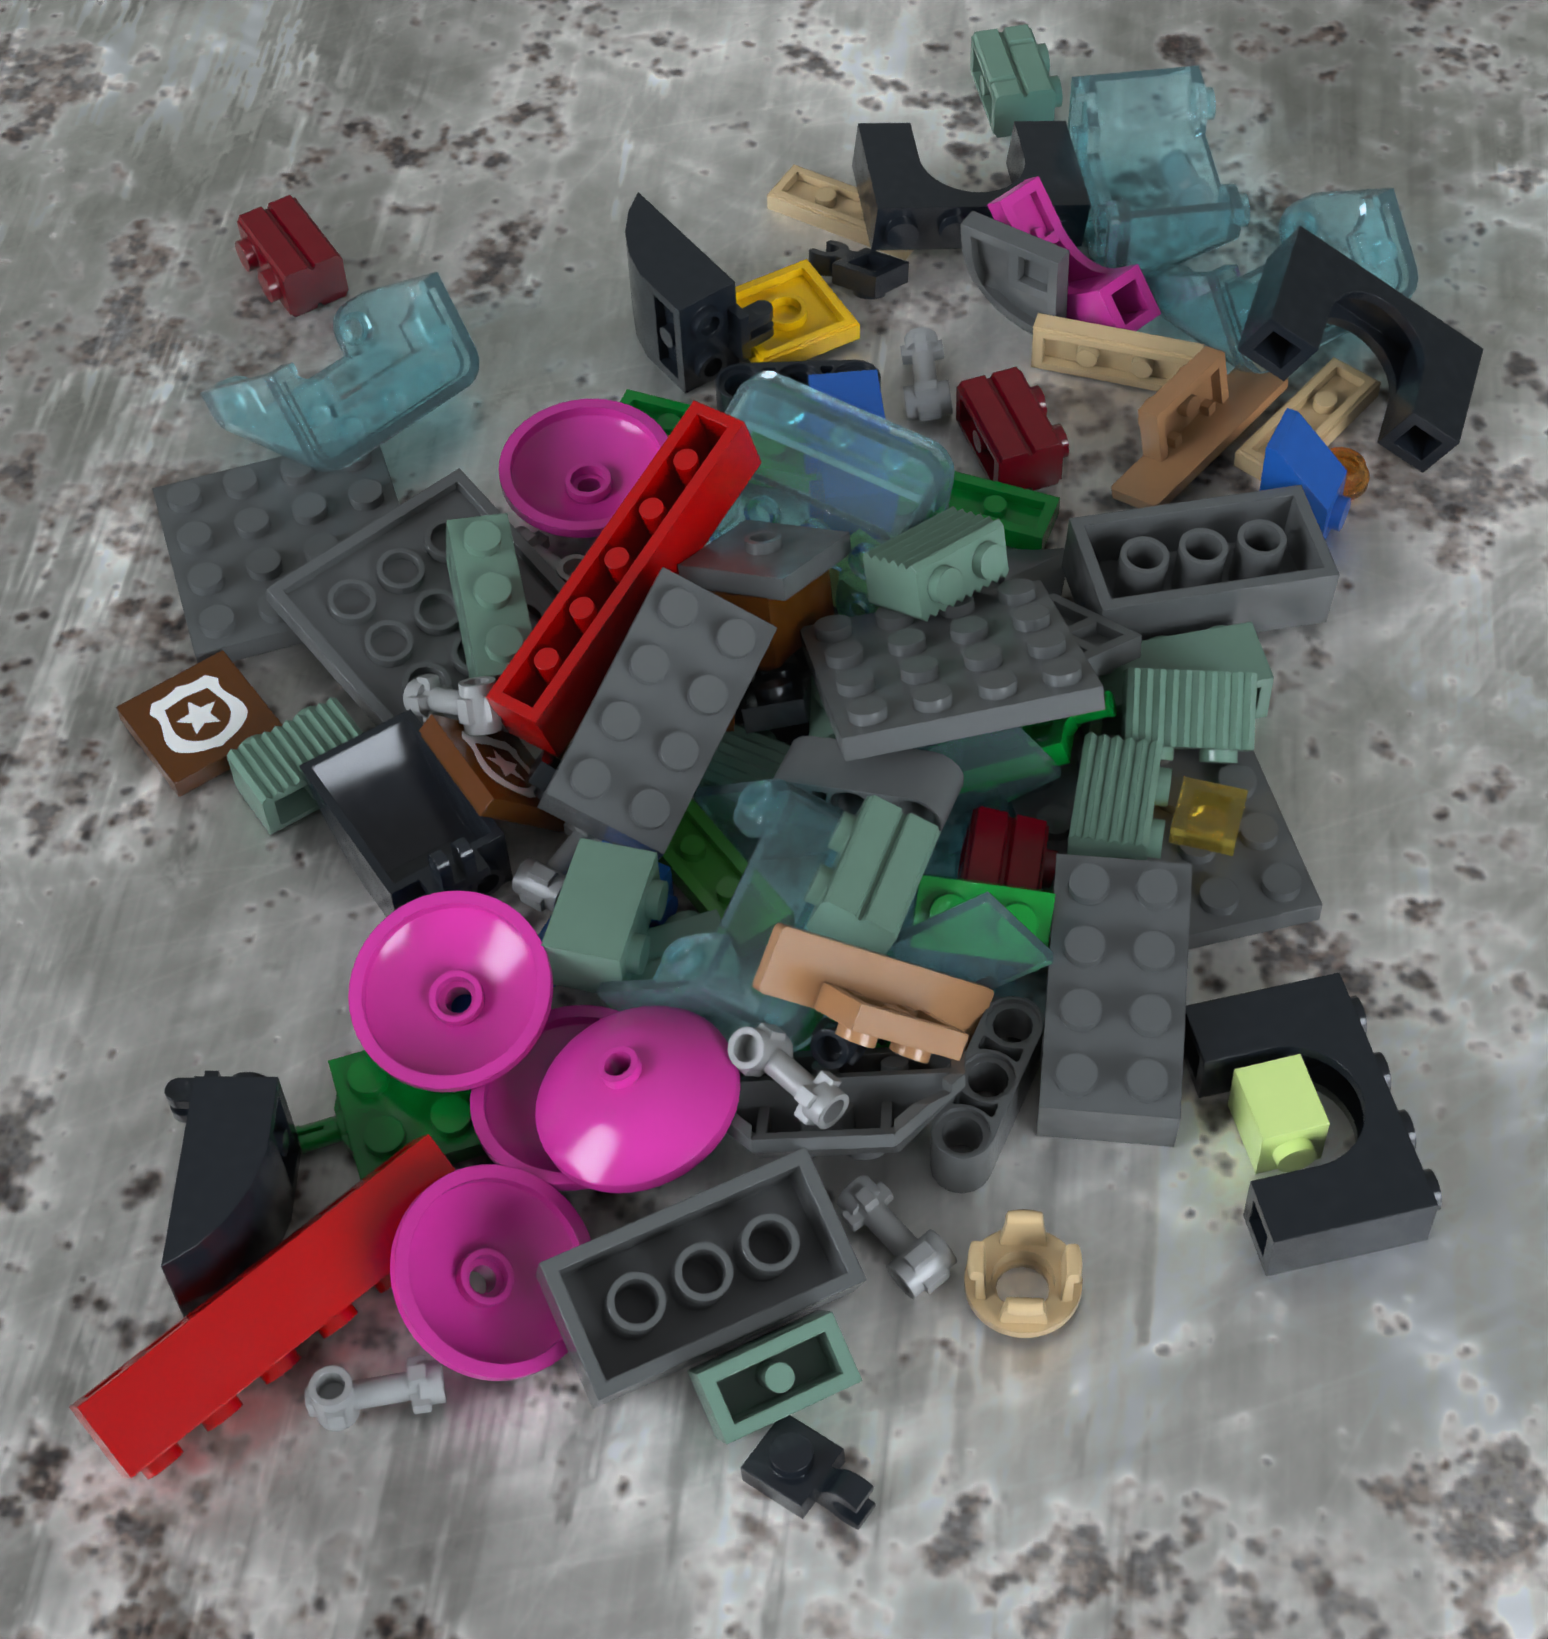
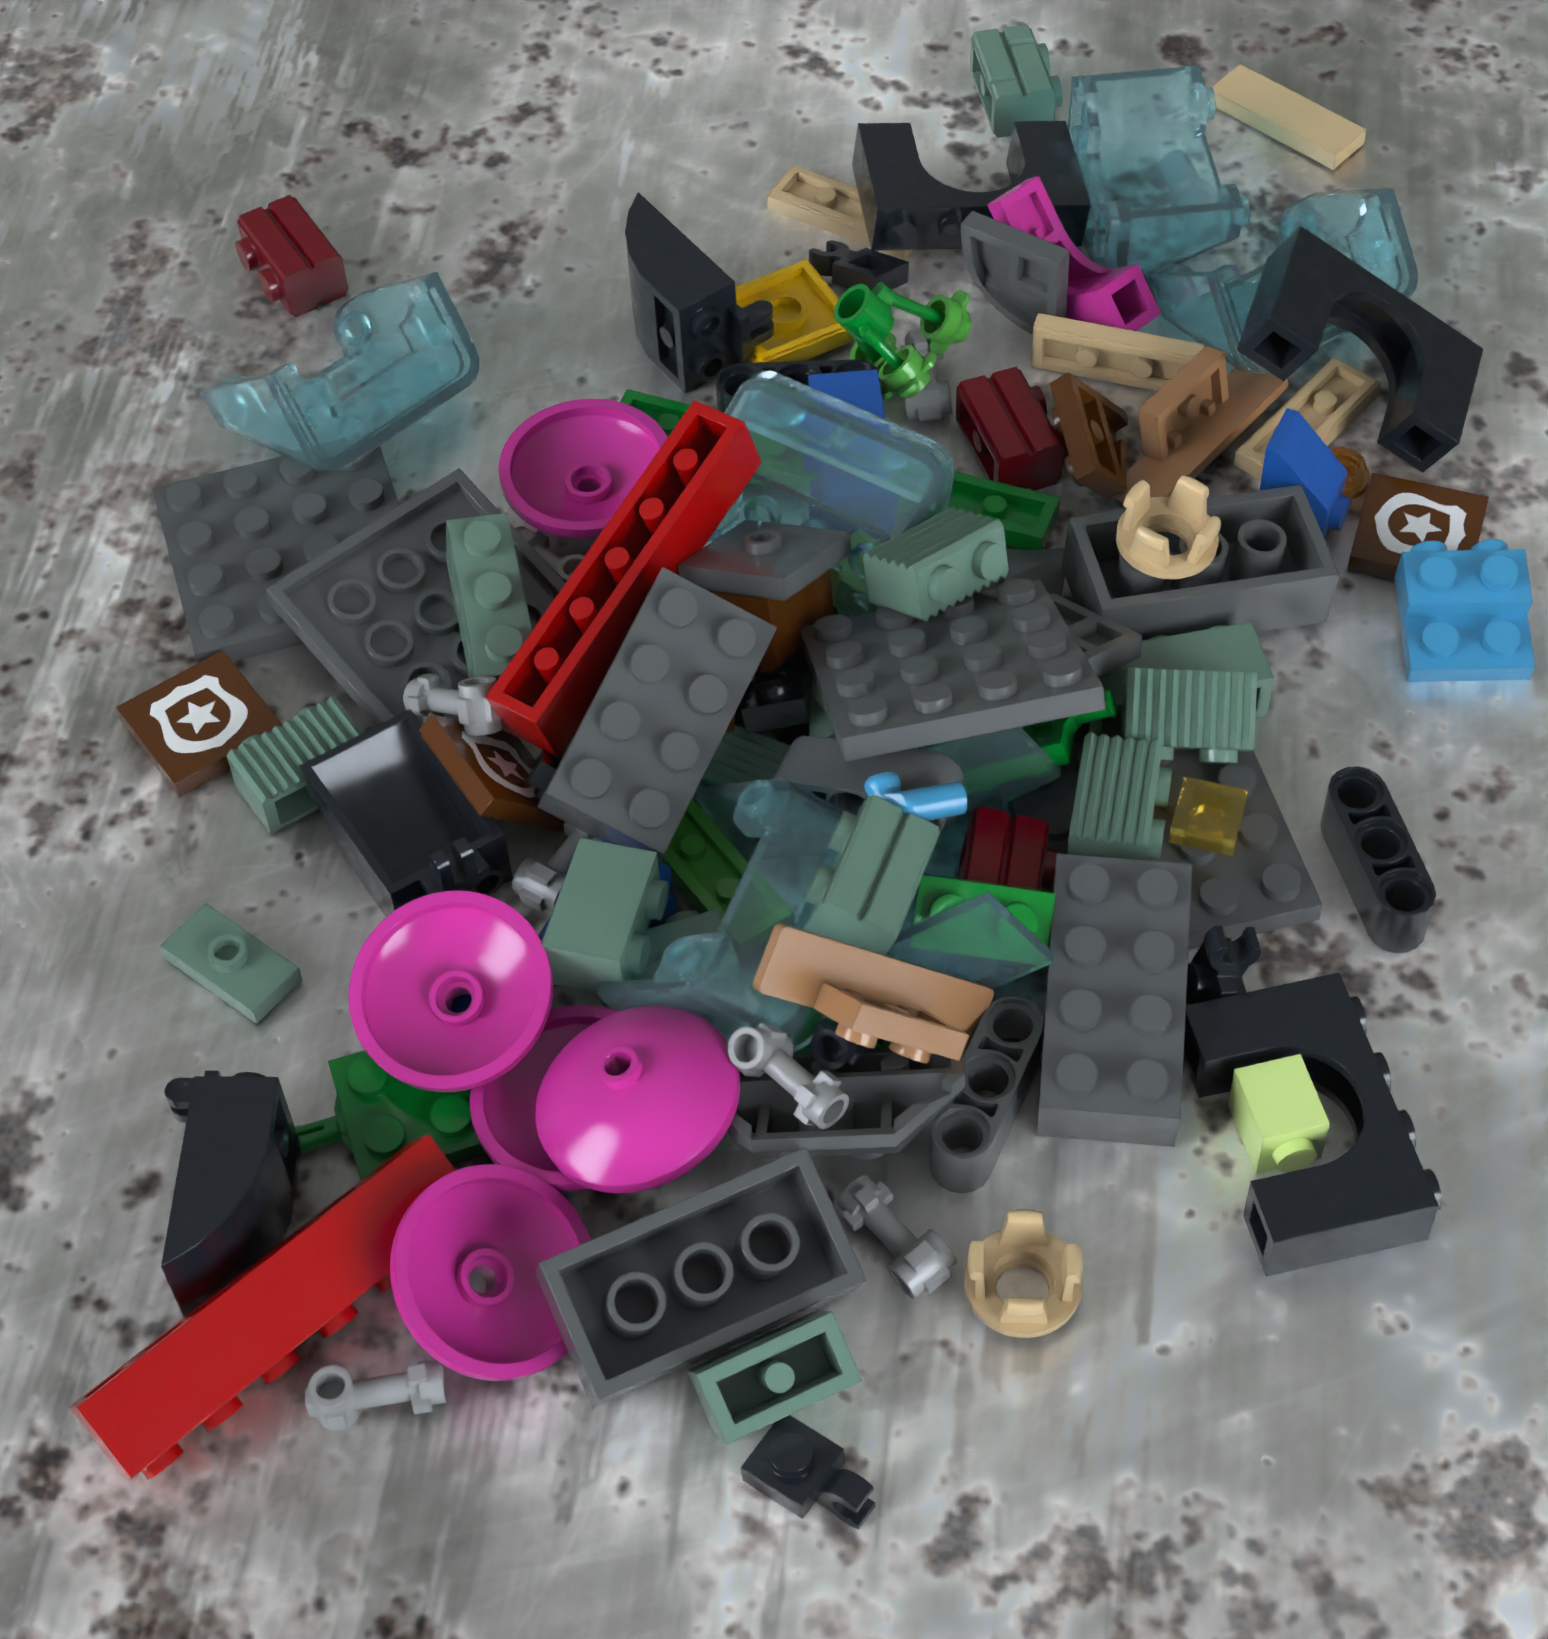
(231, 963): none -> sand green plate
(869, 322): none -> plant
(926, 802): none -> dark azure arm
(1089, 432): none -> reddish brown wing
(1179, 514): none -> tan piece
(1220, 964): none -> black plate
(1288, 116): none -> tan tile
(1377, 859): none -> black beam
(1409, 512): none -> reddish brown tile
(1465, 612): none -> dark azure plate

